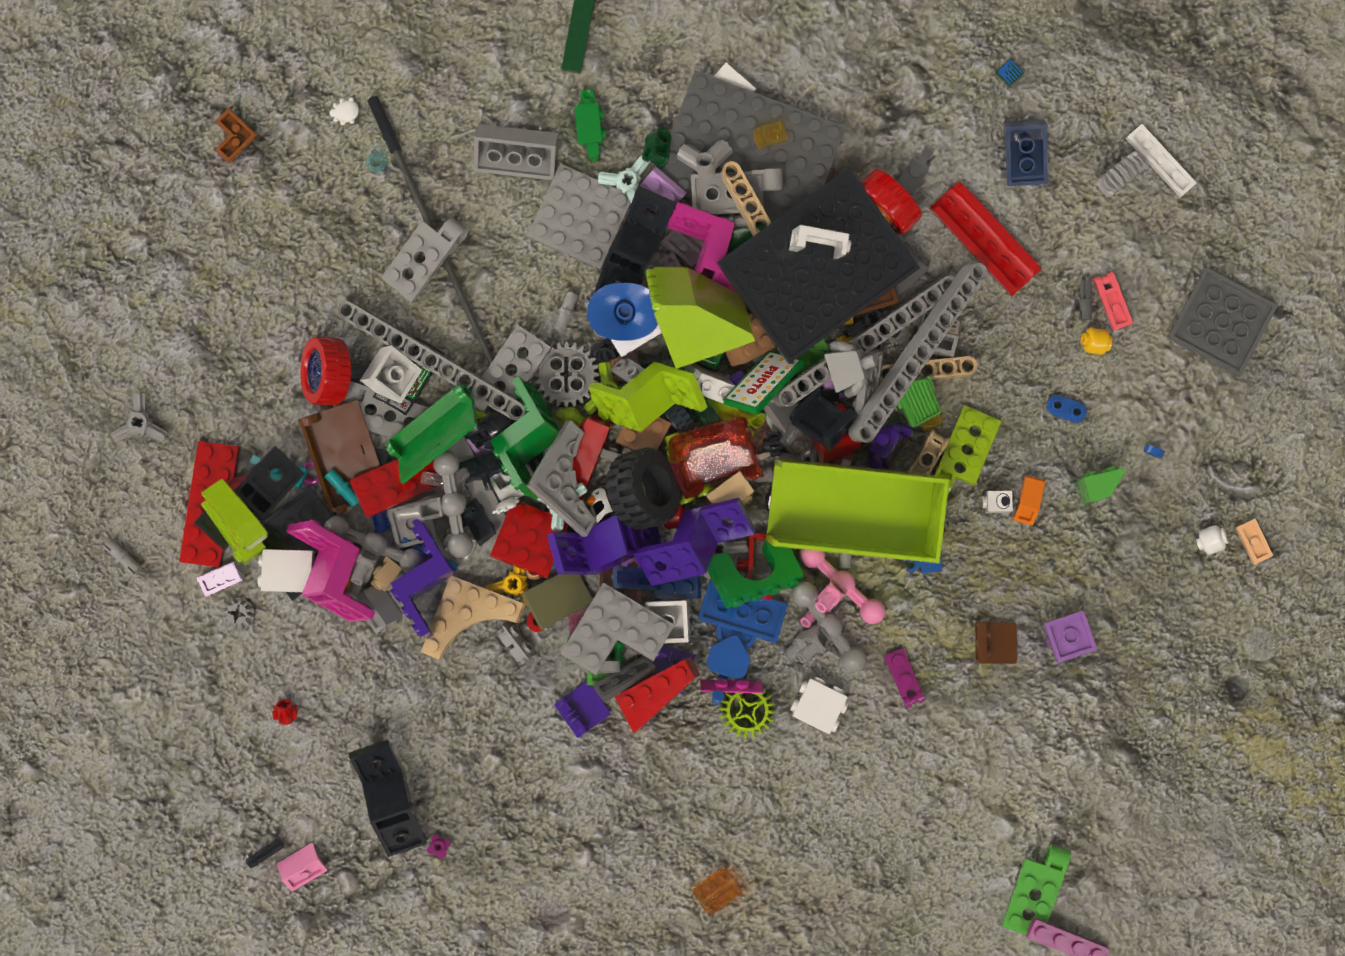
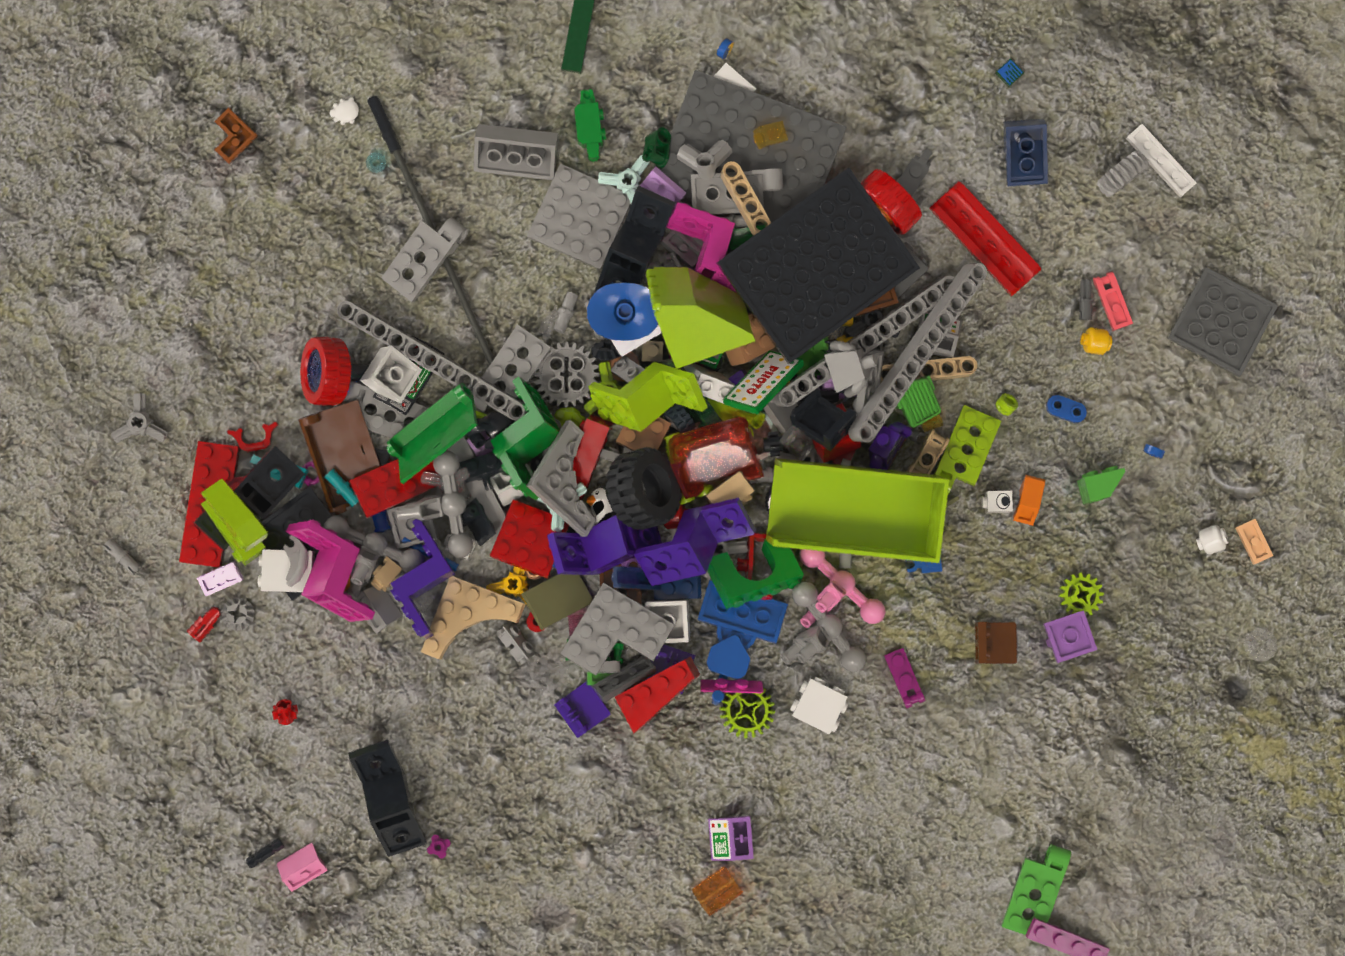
(208, 619): none -> red hinge
(258, 445): none -> red helmet
(298, 561): none -> light grey piece
(506, 504): white piece -> none
(652, 352): none -> dark tan brick
(725, 48): none -> blue tile
(730, 838): none -> medium lavender slope
(804, 233): white panel -> none
(1006, 404): none -> lime tile
(1077, 586): none -> lime gear

